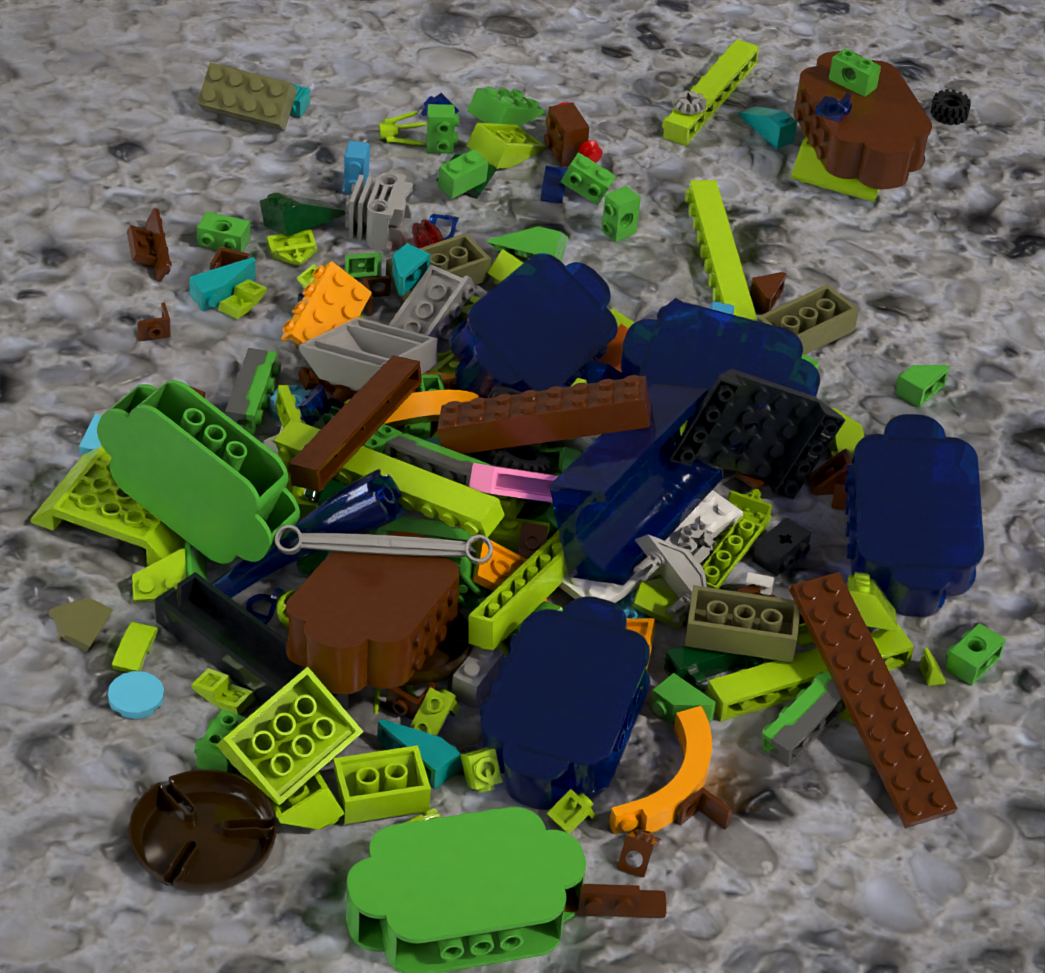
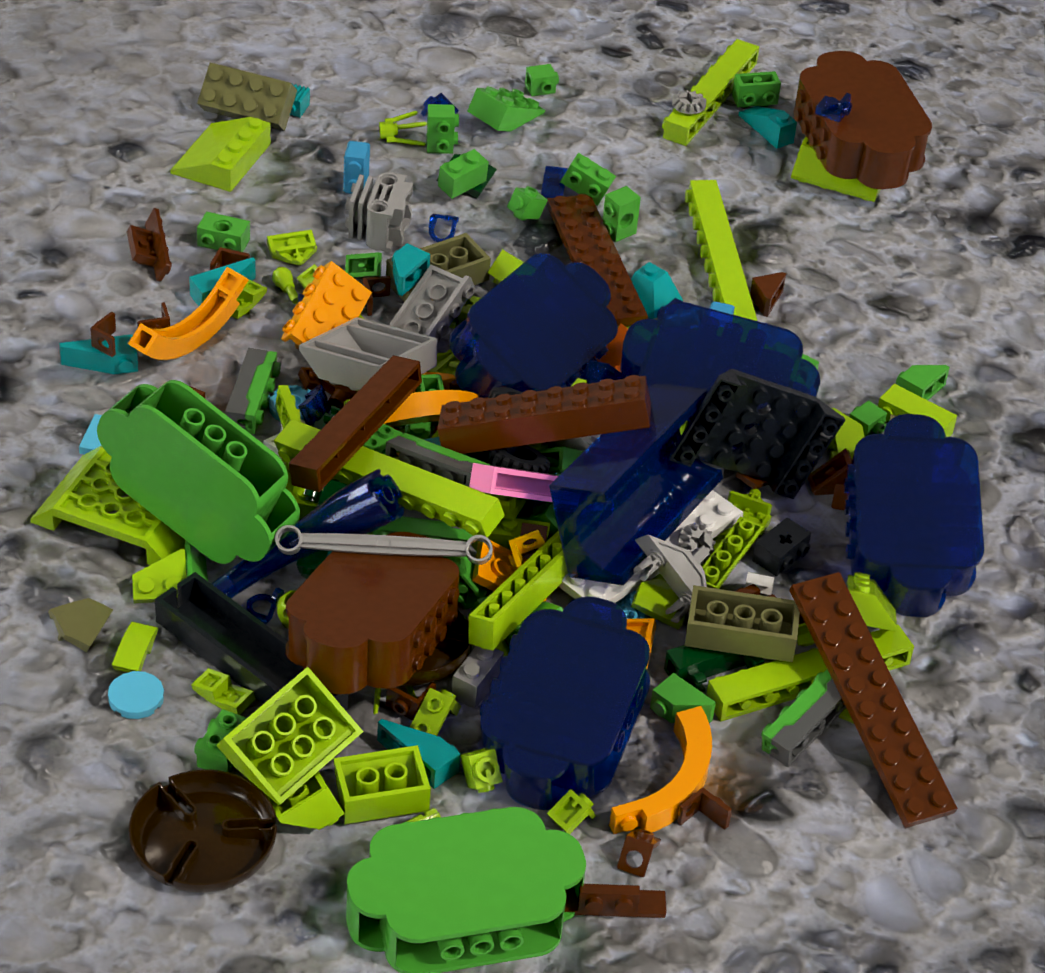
(84, 356): none -> teal slope
(102, 331): none -> reddish brown bracket
(197, 327): none -> light orange arch
(225, 152): none -> lime slope
(283, 279): none -> lime piece
(295, 214): dark green slope -> none
(425, 234): clear red piece -> none
(503, 144): lime slope -> none
(519, 548): none -> yellow bracket
(527, 203): none -> bright green brick
(532, 242): bright green slope -> none
(541, 80): none -> bright green brick
(569, 134): reddish brown brick -> none
(590, 244): none -> reddish brown plate
(654, 288): none -> teal slope
(756, 89): none -> bright green brick
(815, 317): olive brick -> none
(854, 72): bright green brick -> none
(870, 417): none -> bright green brick
(901, 401): none -> lime brick
(931, 669): lime slope -> none
(950, 107): black tyre -> none
(974, 654): bright green brick -> none

